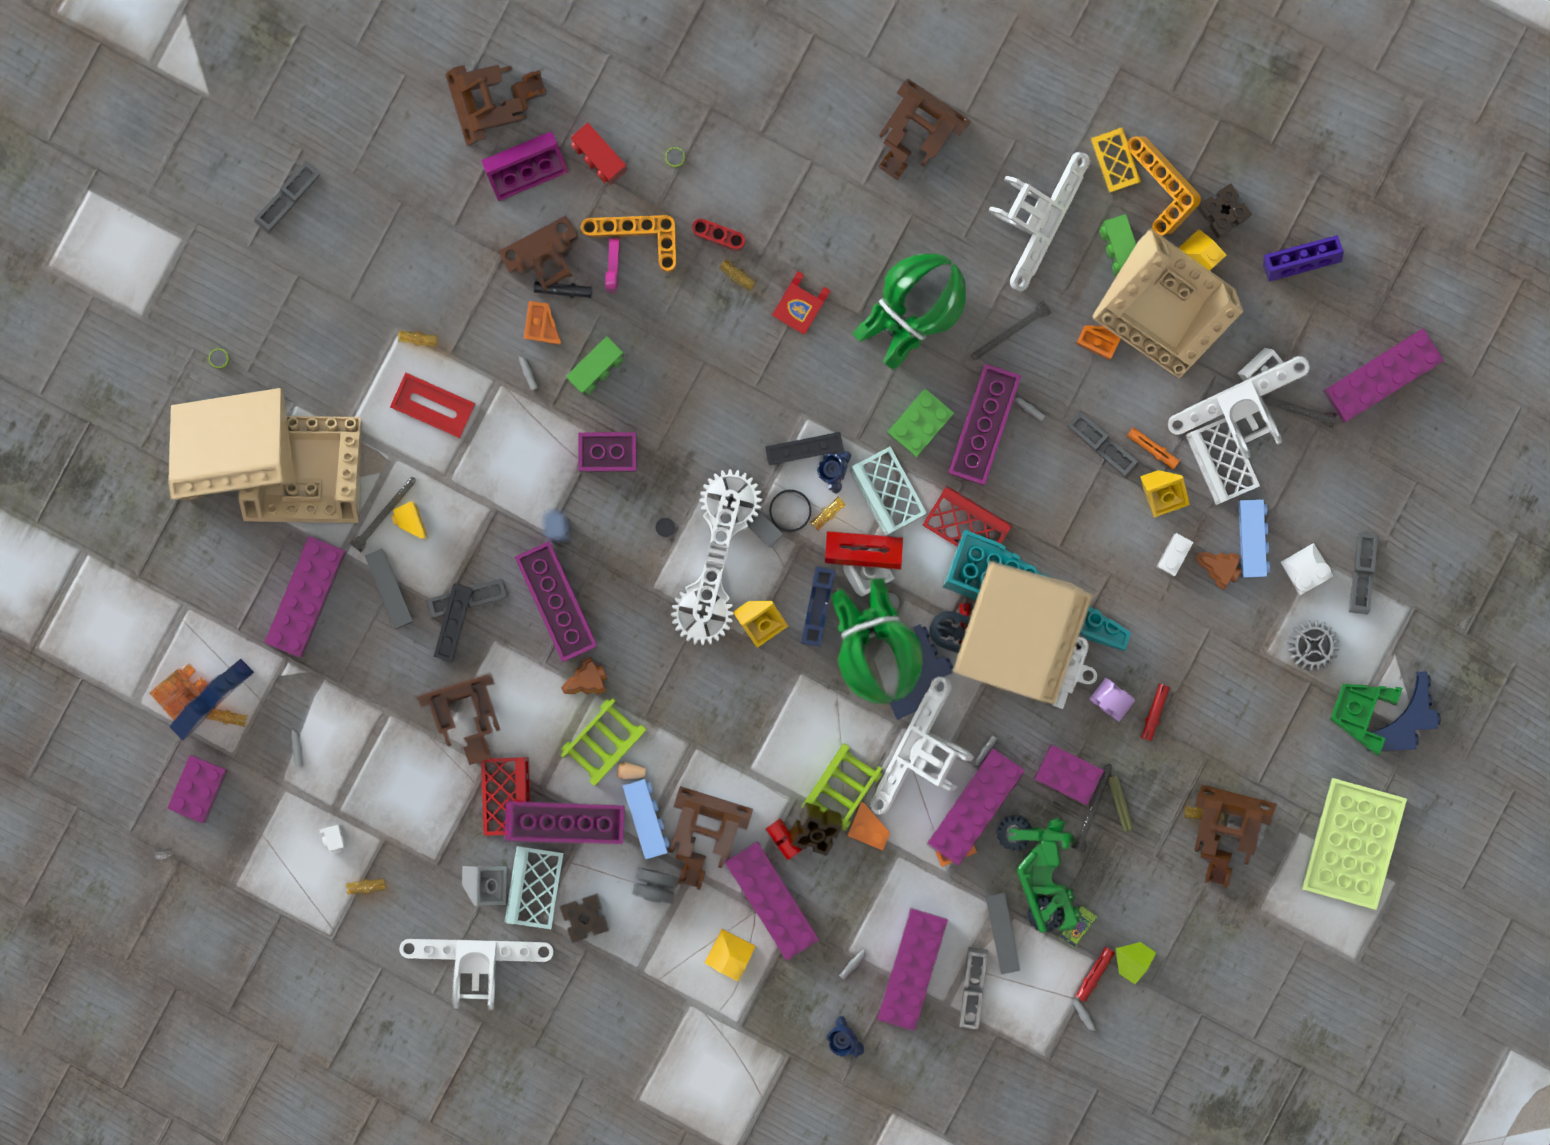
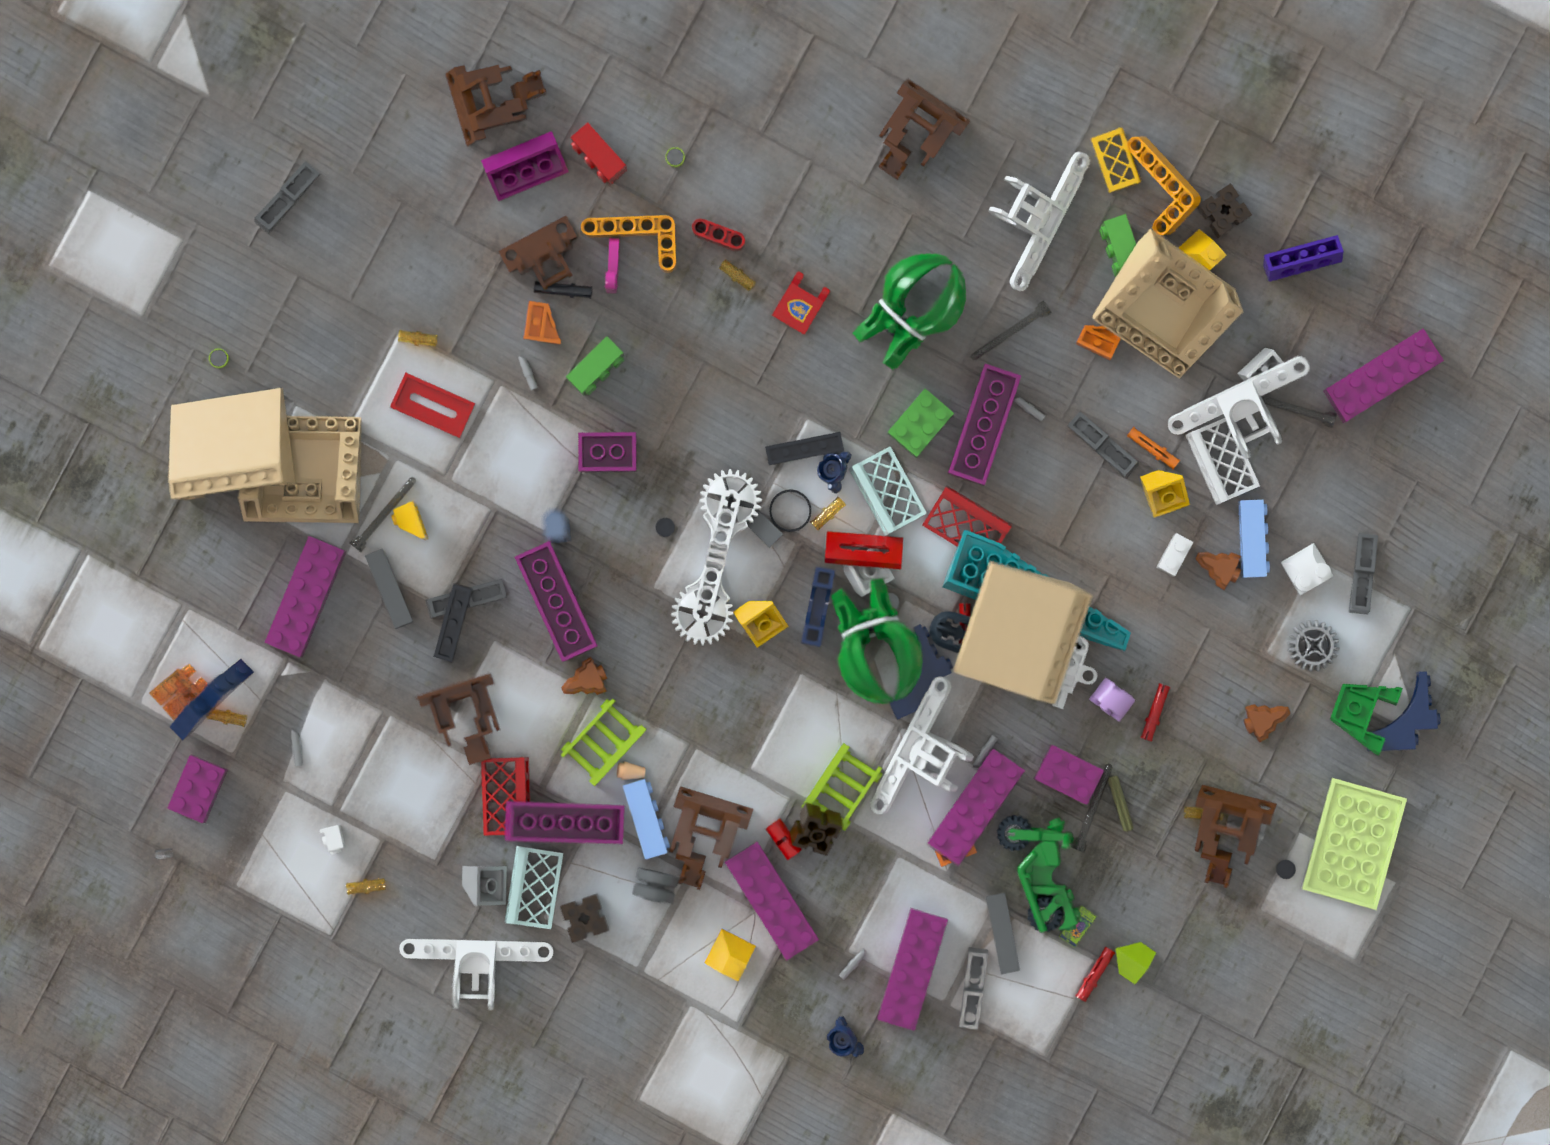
(868, 828): orange wing -> none
(1083, 1014): light grey piece -> none
(1263, 719): none -> dark orange rock
(1285, 869): none -> black piece

